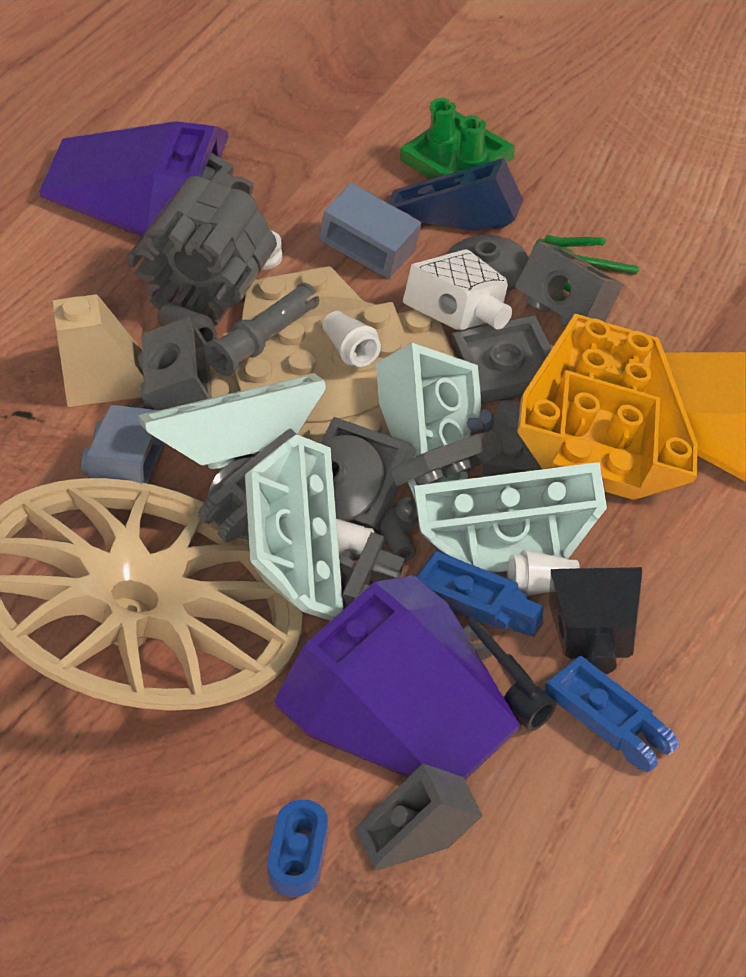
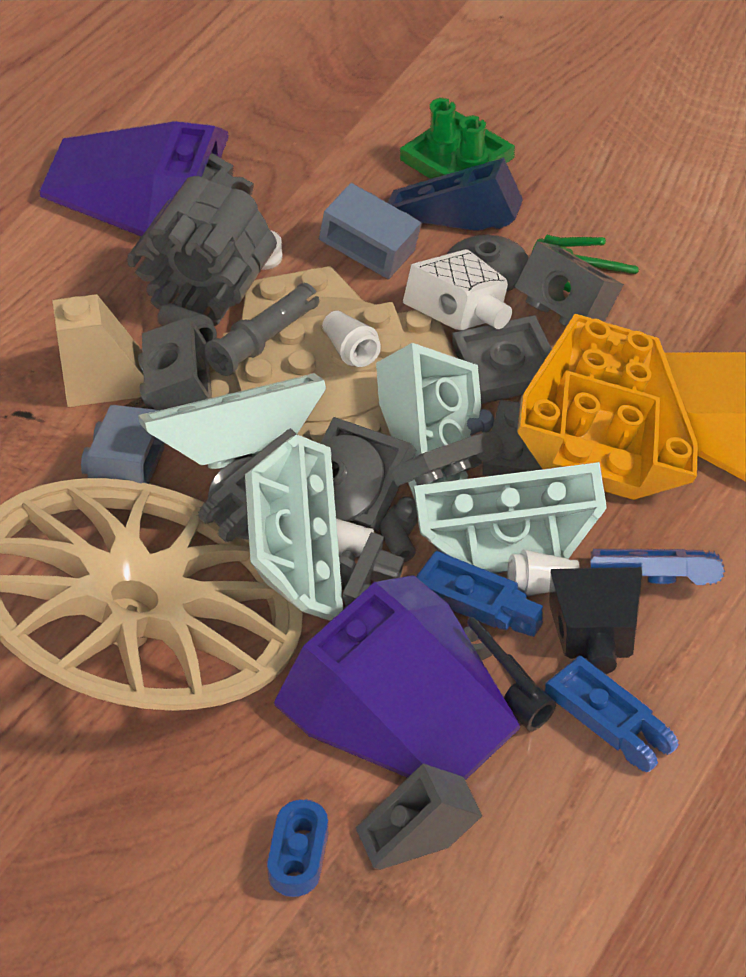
(663, 564): none -> hinge

